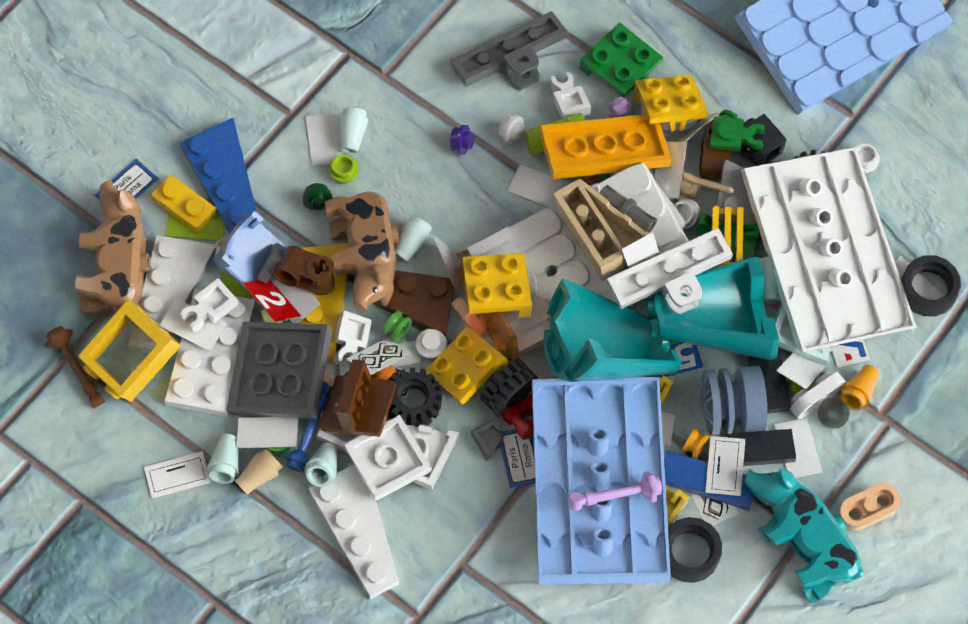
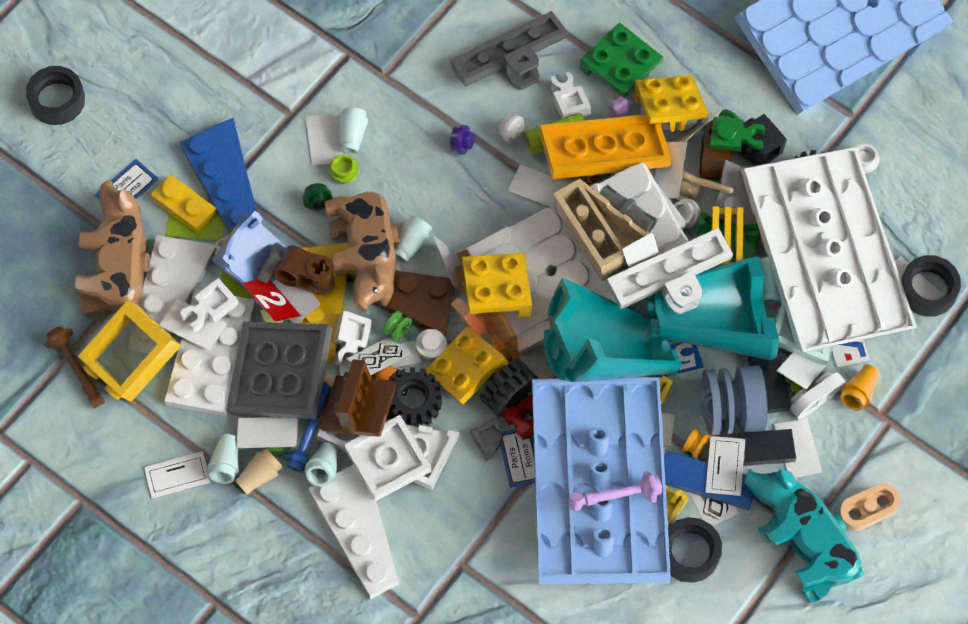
(47, 77): none -> black tyre
(839, 407): clear smoke plate -> none

